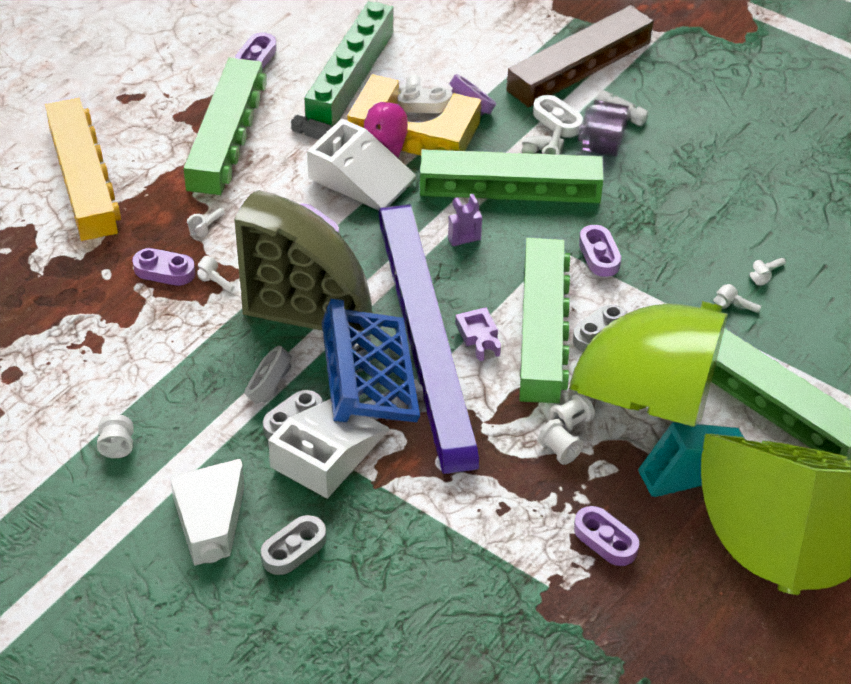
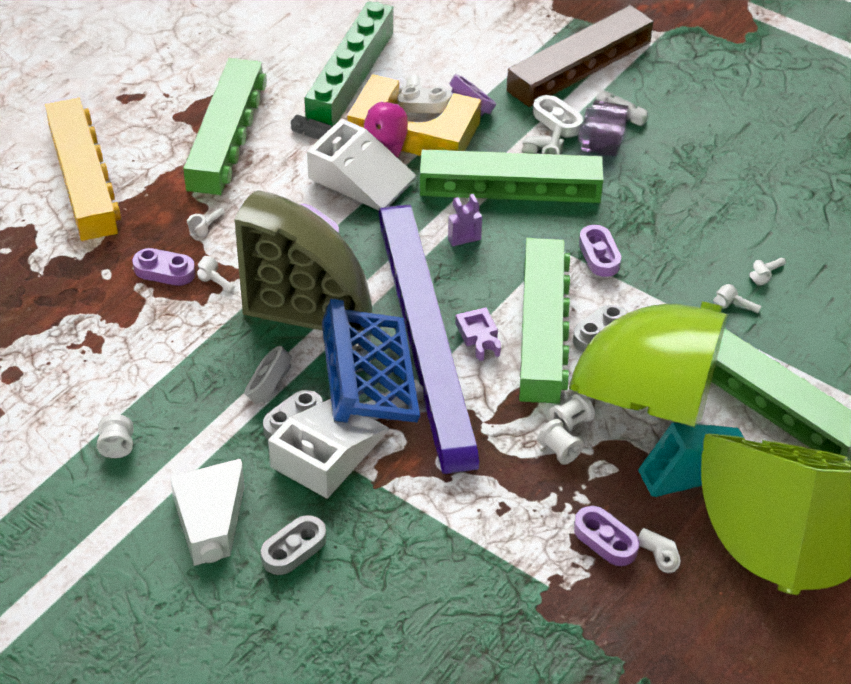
(258, 48): medium lavender plate -> none
(663, 549): none -> white arm

